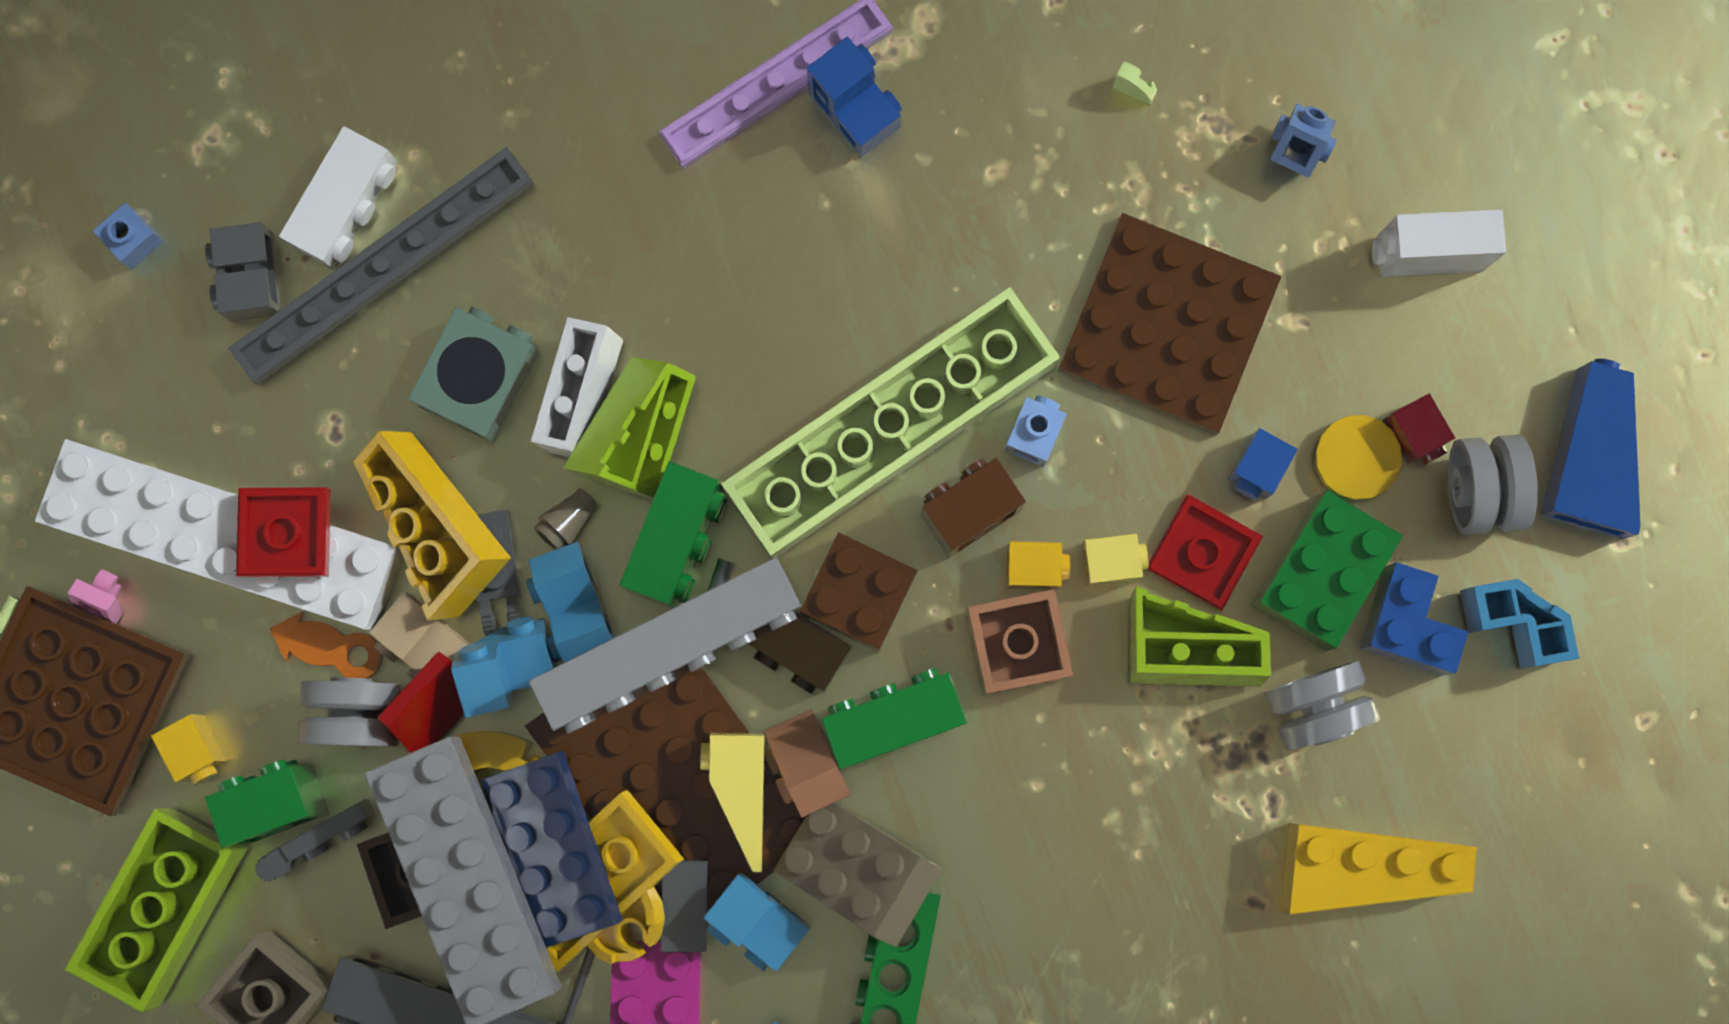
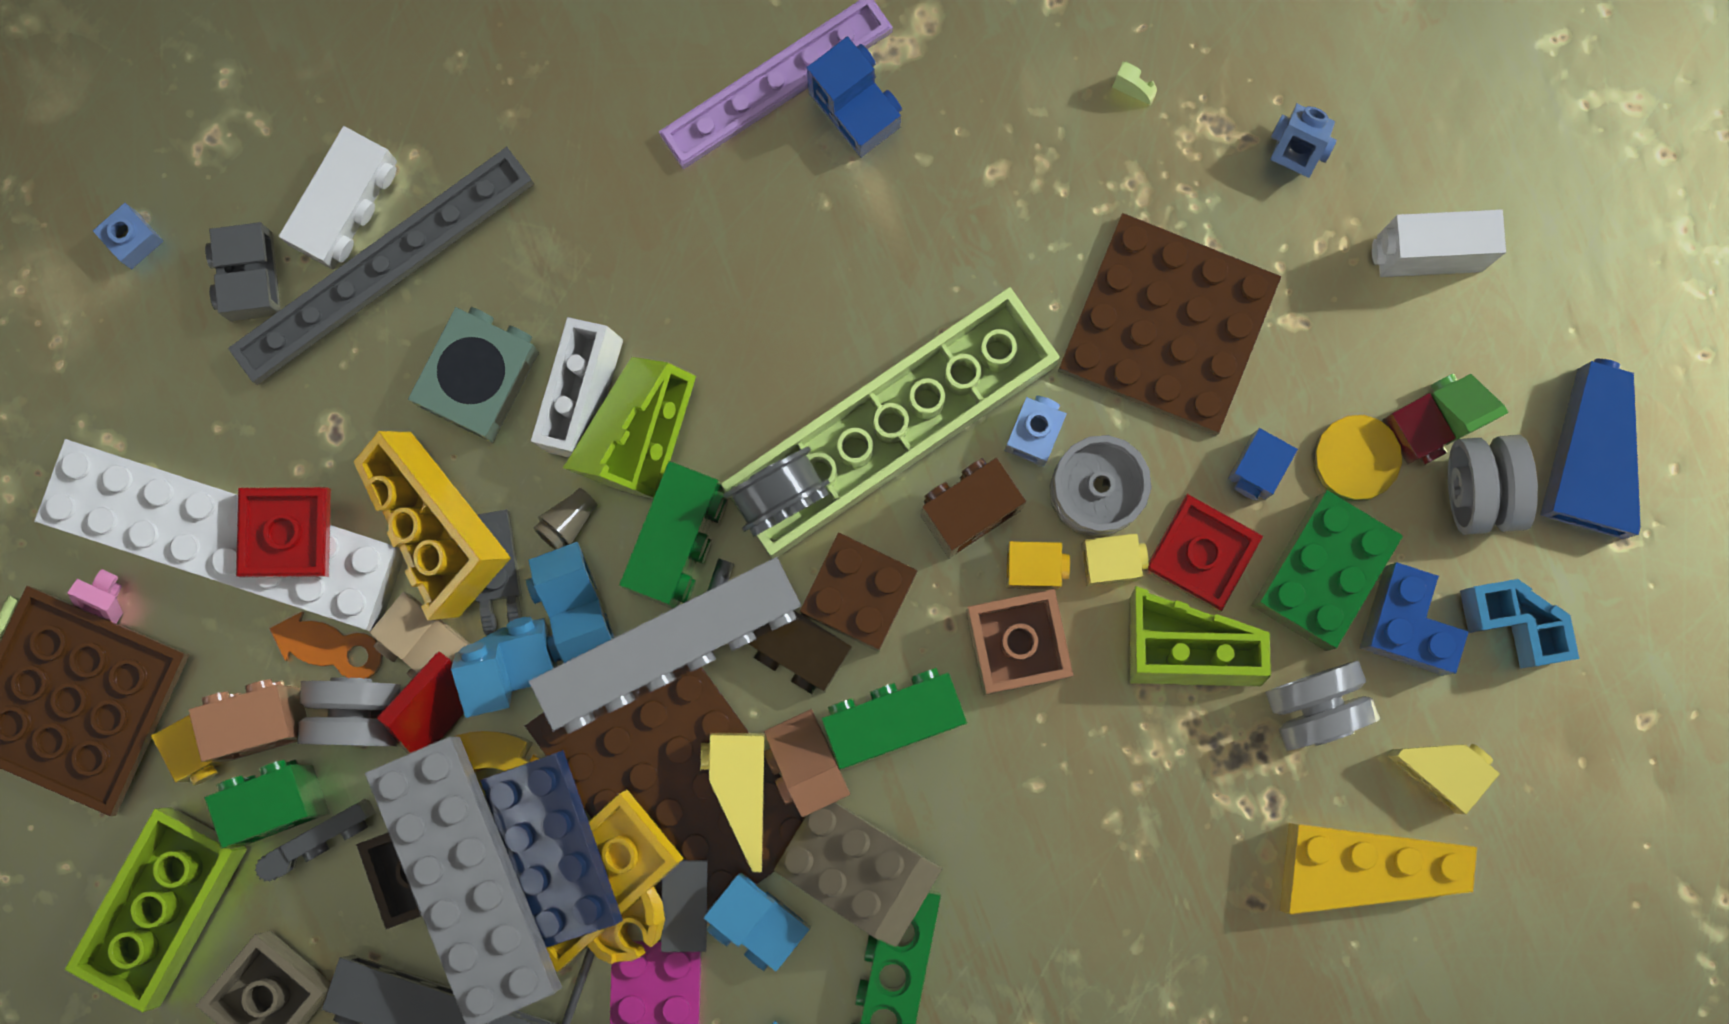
(247, 723): none -> nougat brick
(778, 492): none -> dark grey wheel
(1120, 469): none -> light grey wheel
(1450, 772): none -> light yellow slope
(1466, 404): none -> bright green slope

